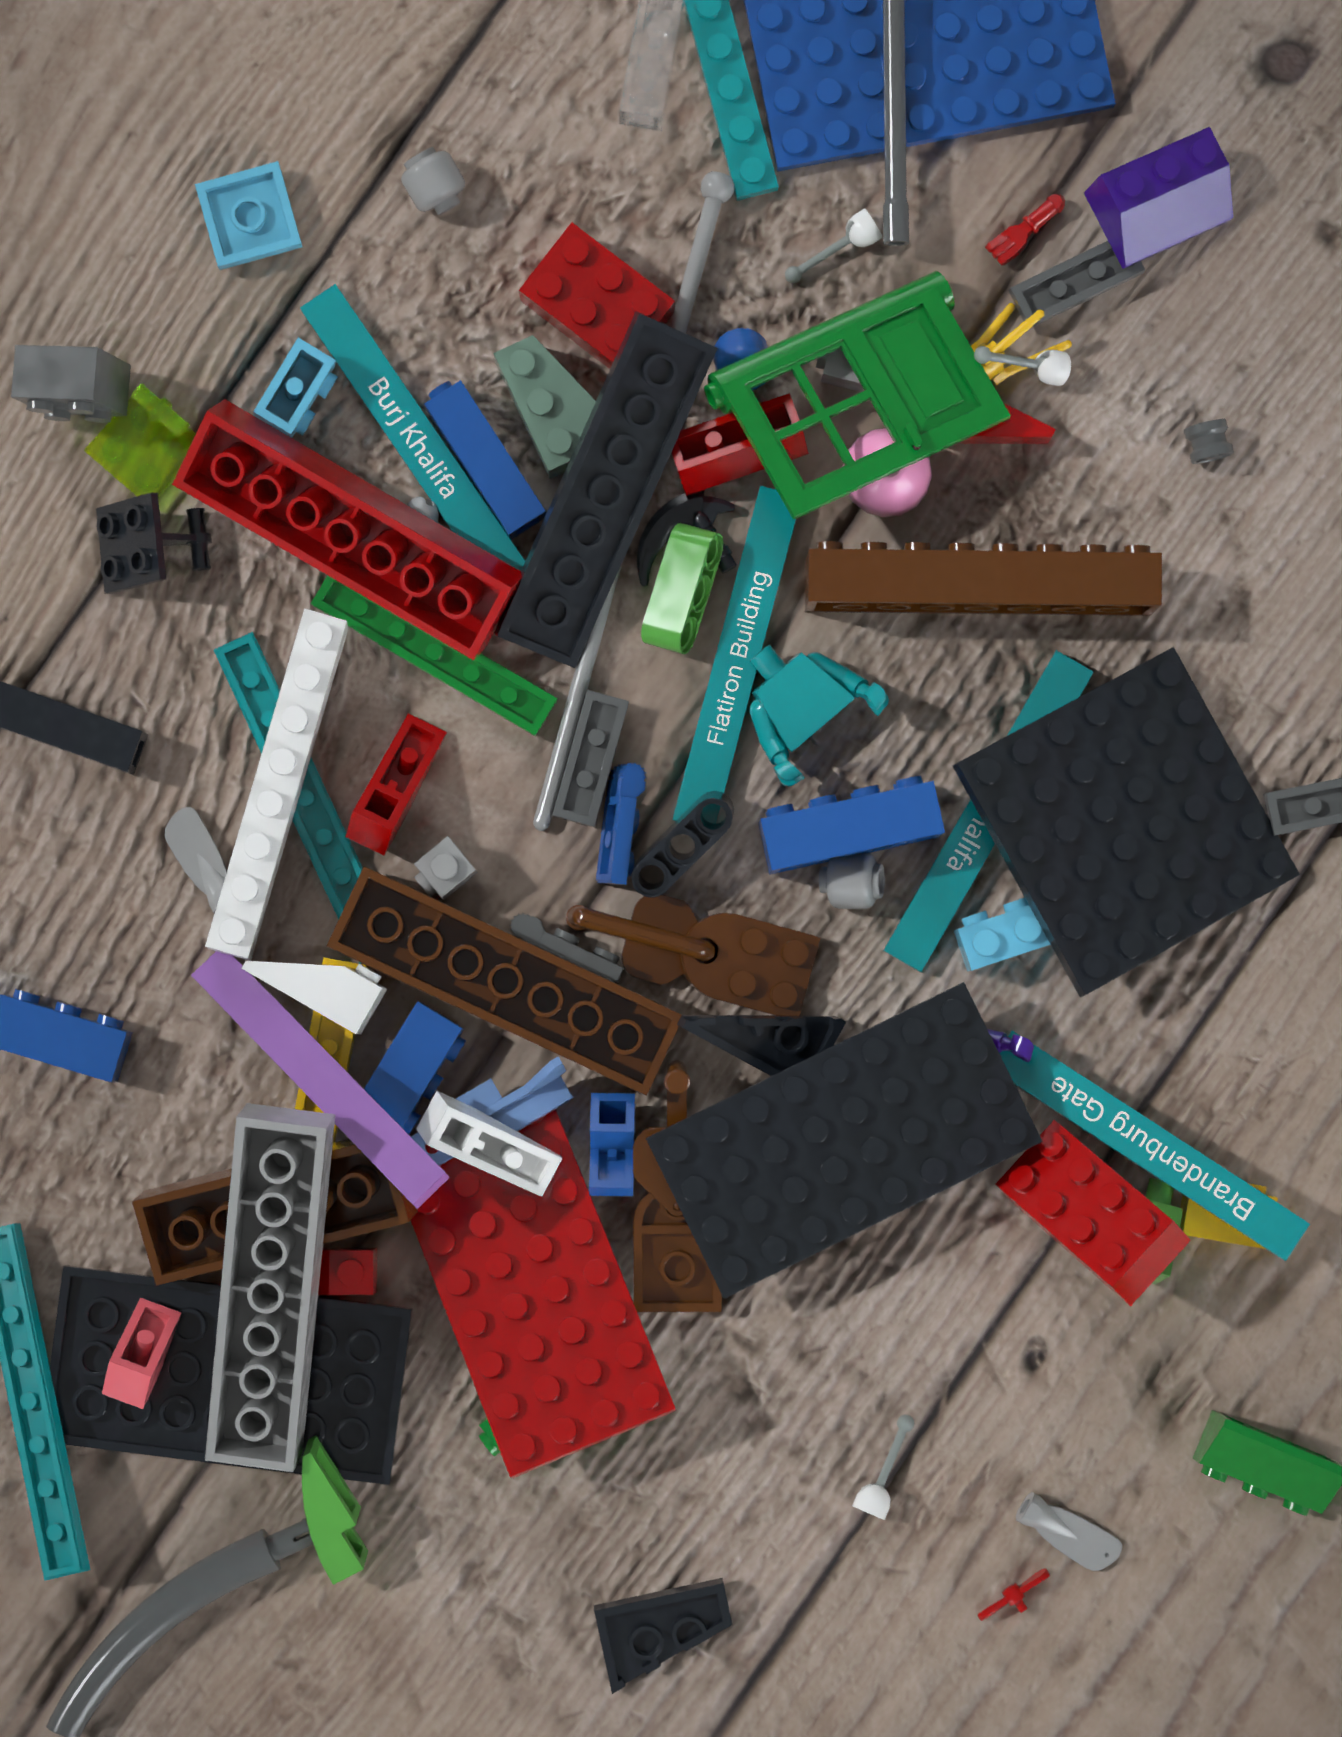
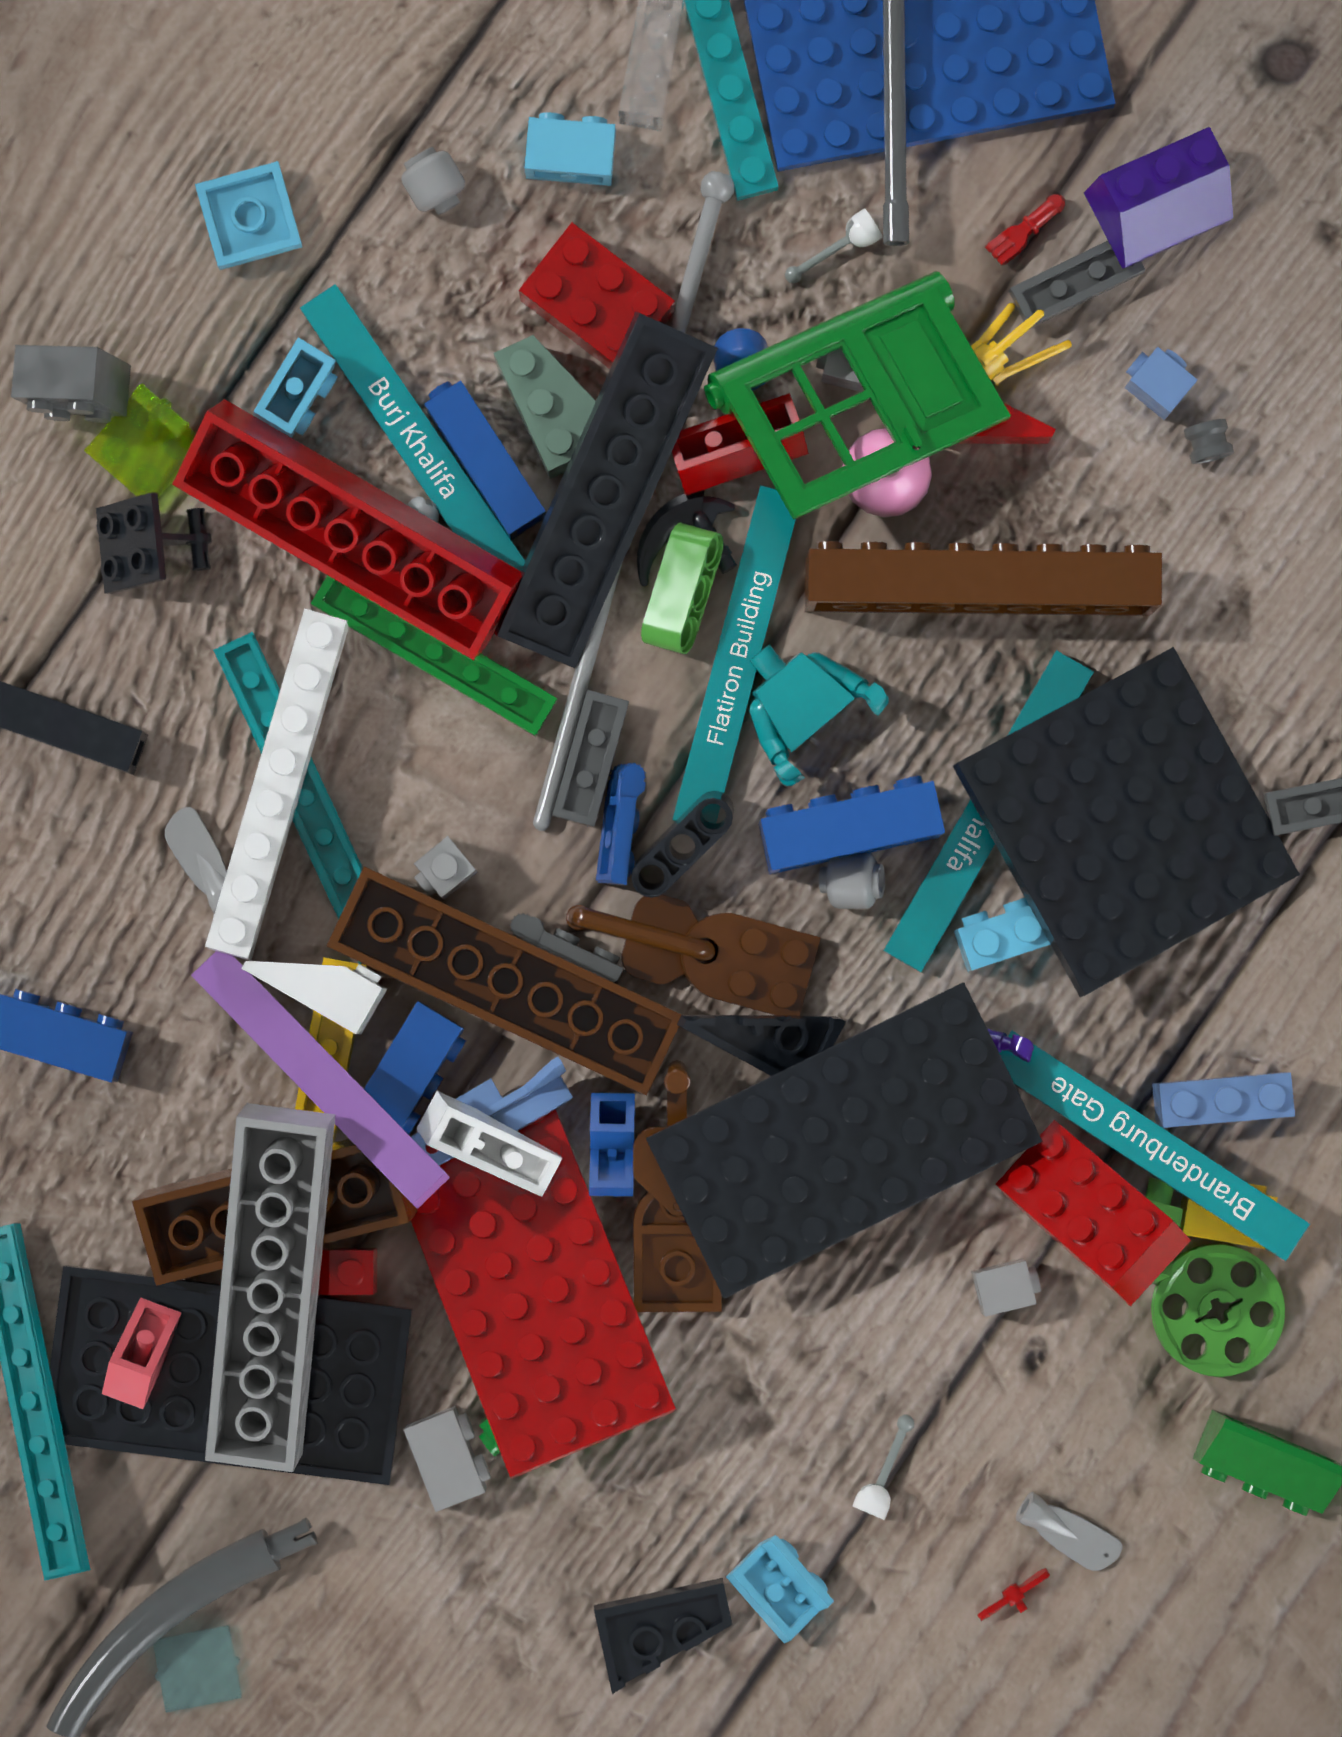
(197, 1668): none -> clear light blue piece
(331, 1514): bright green slope -> none
(395, 784): red slope -> none
(446, 1458): none -> light grey piece
(570, 149): none -> medium azure brick
(780, 1587): none -> medium azure bracket
(1006, 1286): none -> light grey brick
(1050, 365): hinge -> none
(1160, 380): none -> medium blue brick
(1223, 1099): none -> medium blue brick
(1237, 1319): none -> bright green wedge

